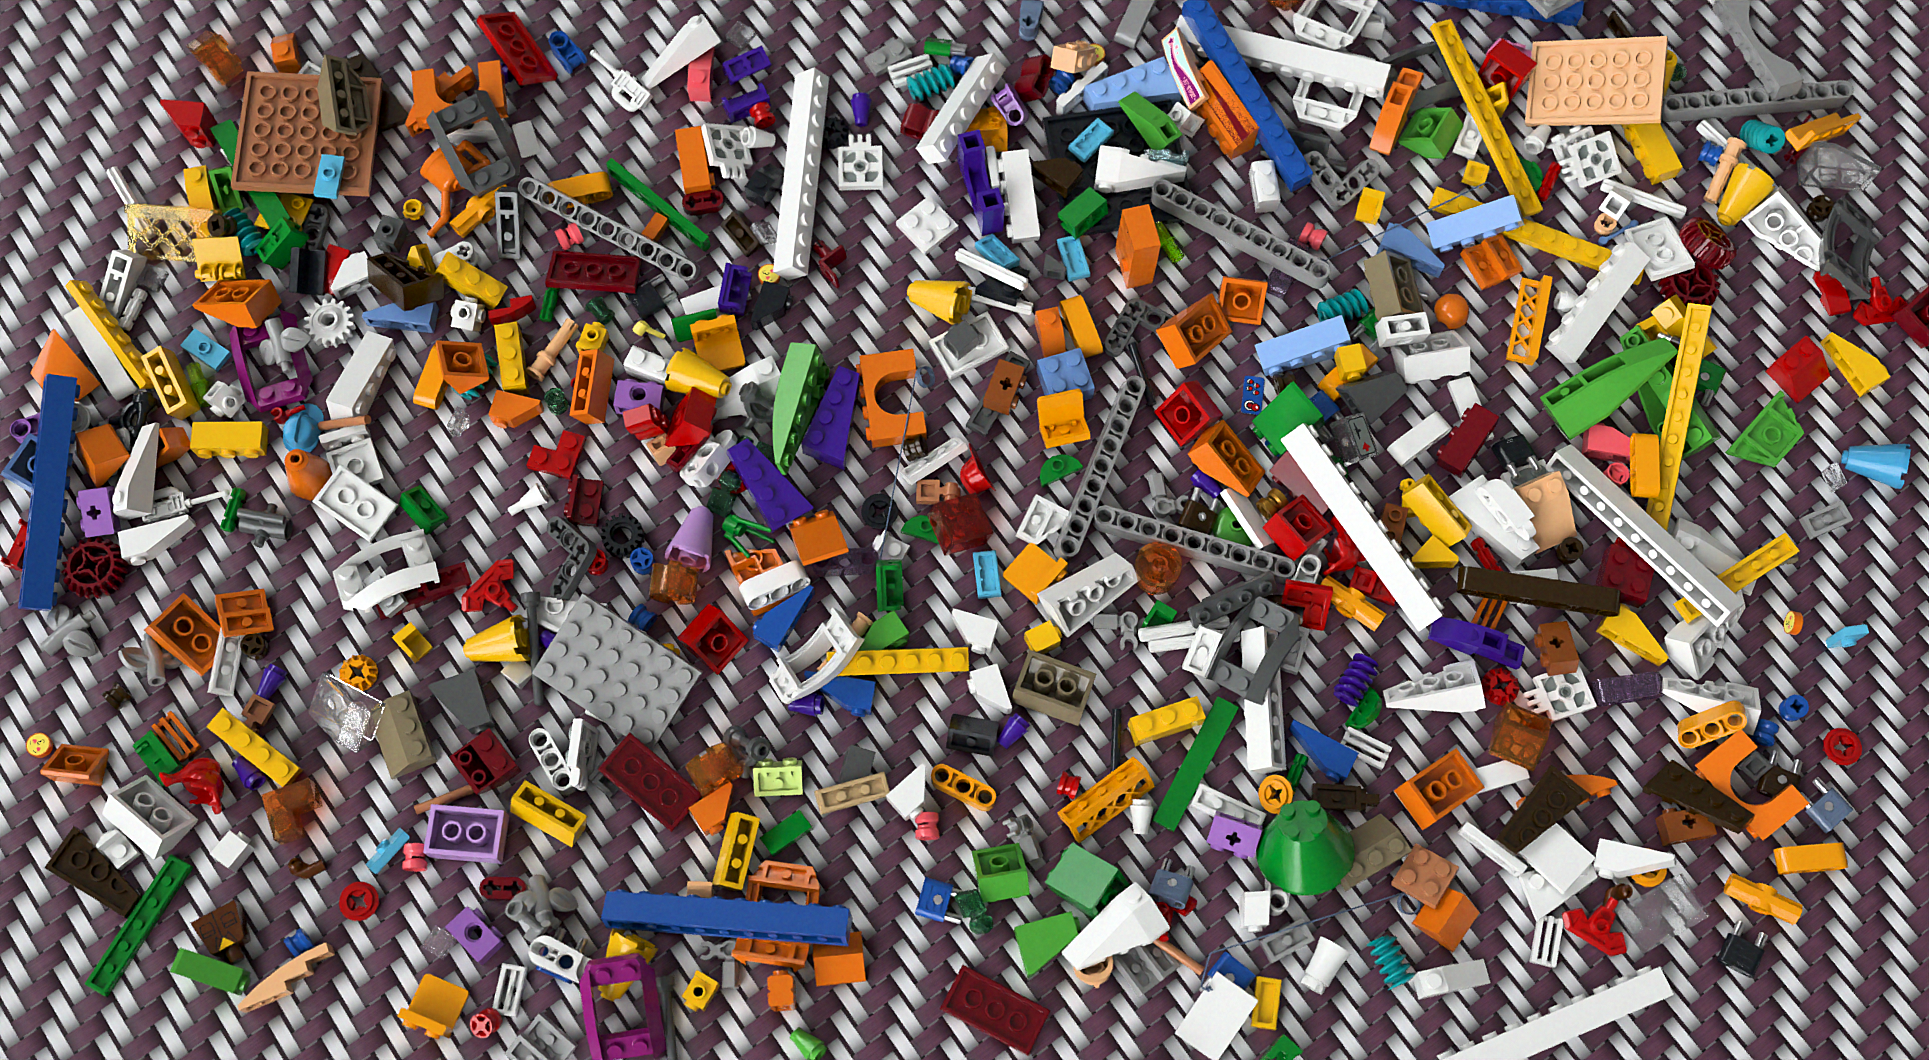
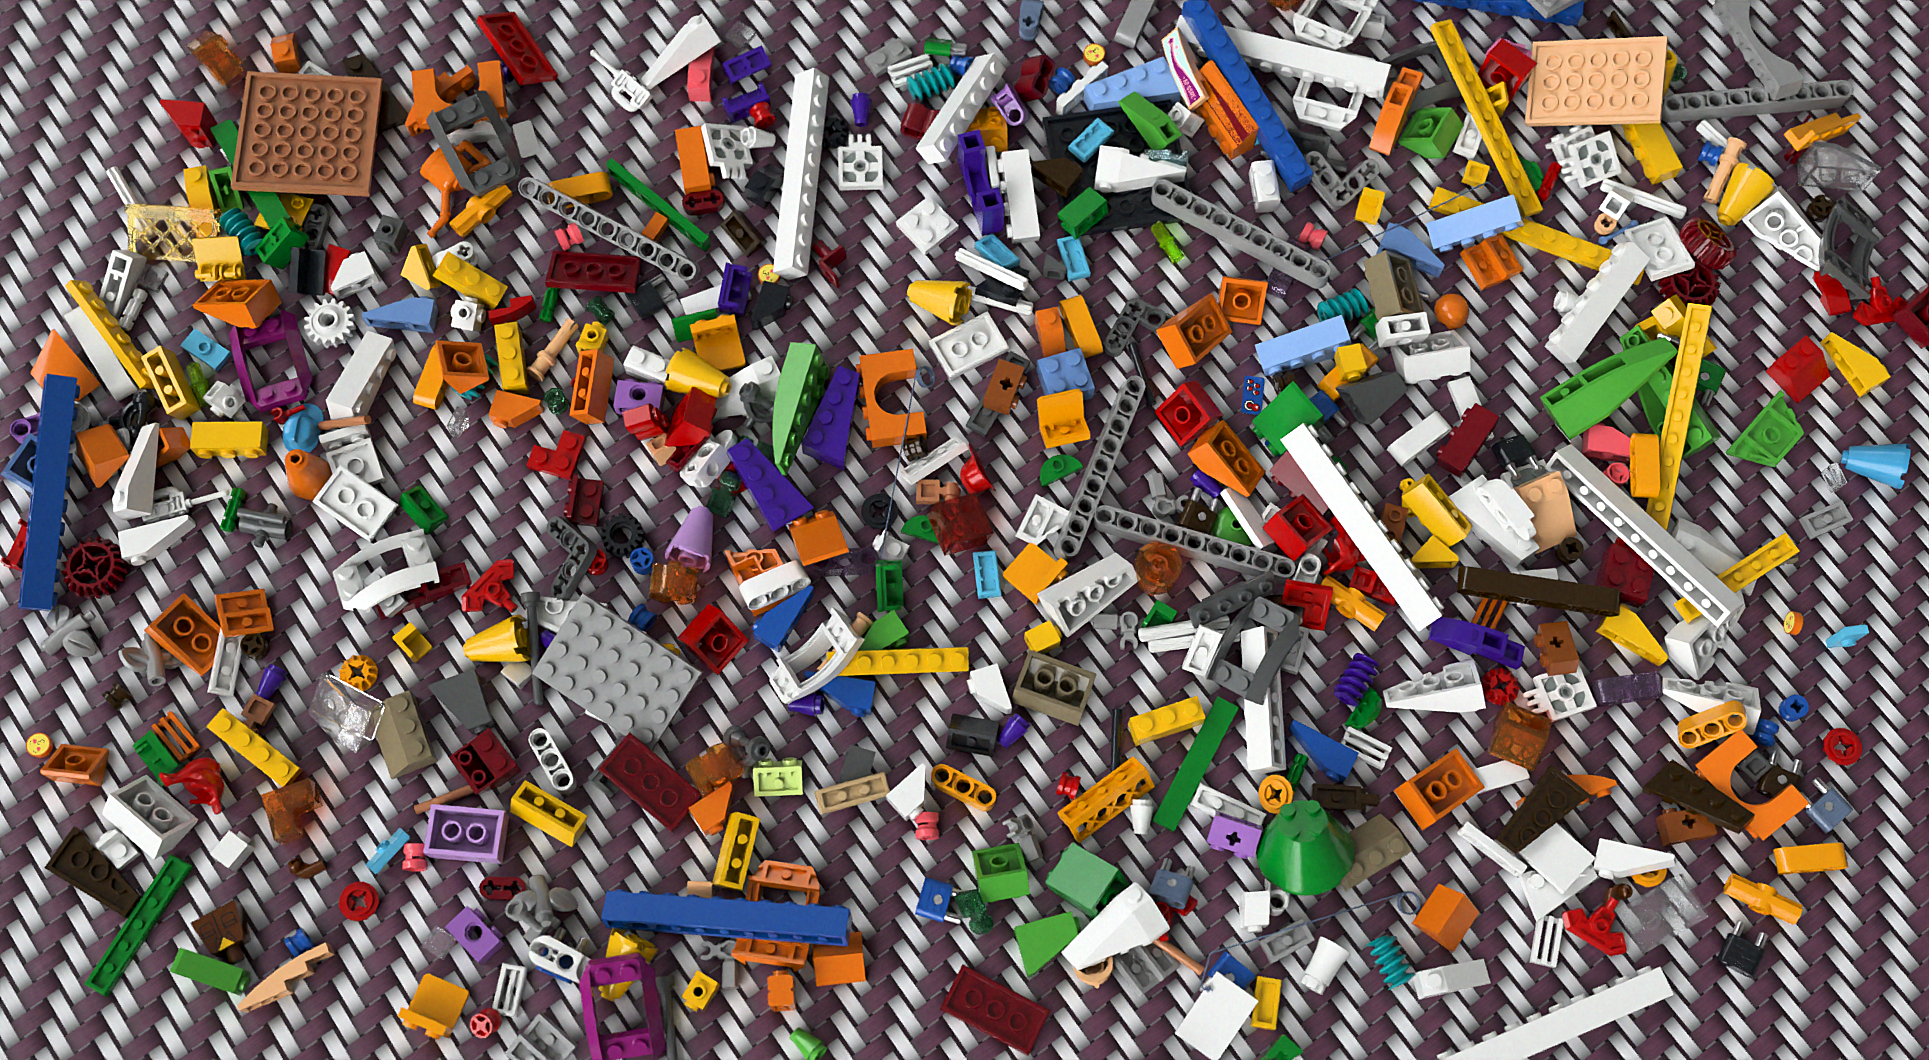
(101, 500): medium lavender brick -> none
(222, 225): dark brown wheel -> none
(248, 773): dark purple cone -> none
(281, 343): light grey plant -> none
(329, 176): medium azure plate -> none
(342, 97): dark tan wedge -> none
(403, 283): dark brown wedge -> none
(413, 204): yellow plate -> none
(509, 222): dark grey slope -> none
(534, 497): white cone -> none
(568, 54): blue piece -> none
(581, 752): white piece -> none
(642, 327): light yellow hand -> none
(736, 526): green plant -> none
(764, 232): clear tile -> none
(786, 833): green slope -> none
(961, 339): dark grey brick -> none
(975, 630): white slope -> none
(1073, 56): light nougat brick -> none
(1137, 246): orange brick -> none
(1272, 503): pearl gold wheel -> none
(1354, 439): clear brick -> none
(1425, 876): nougat plate -> none
(1485, 554): red axle -> none
(1536, 140): white cone -> none
(1537, 323): light orange fence -> none
(1762, 136): teal piece -> none

